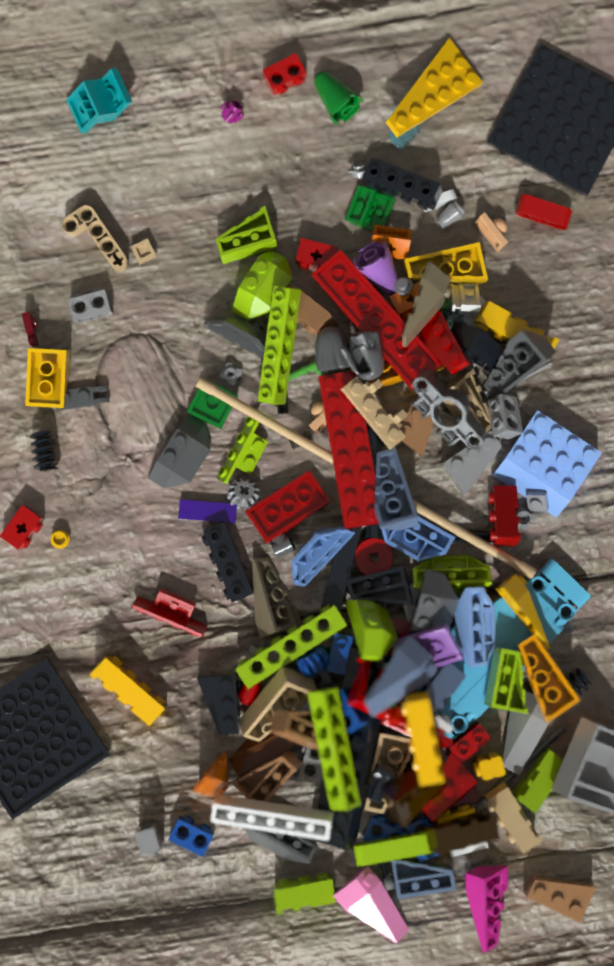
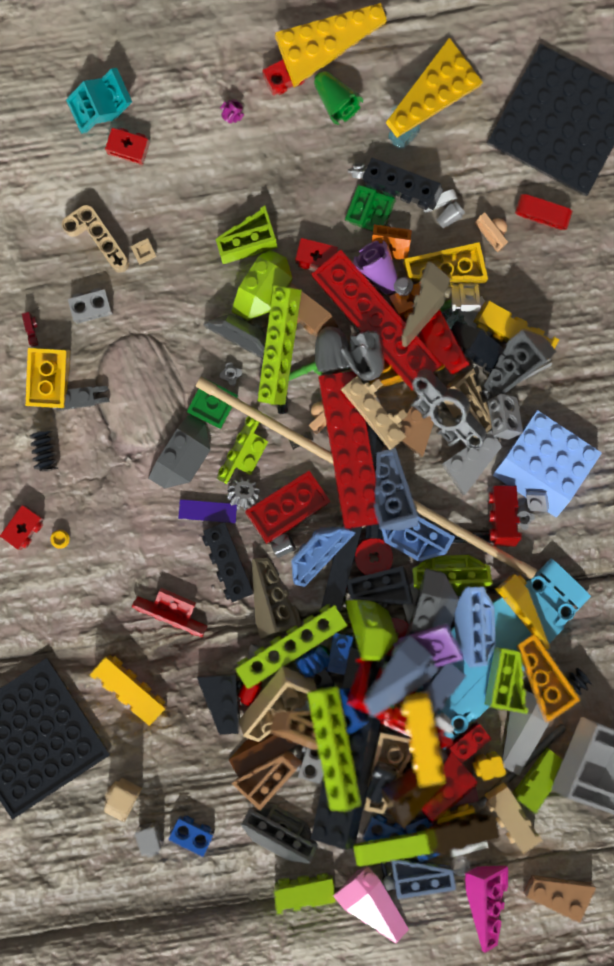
(121, 799): none -> tan wedge
(135, 152): none -> red brick
(215, 778): orange wedge -> none
(272, 817): white brick -> none
(320, 42): none -> yellow wing

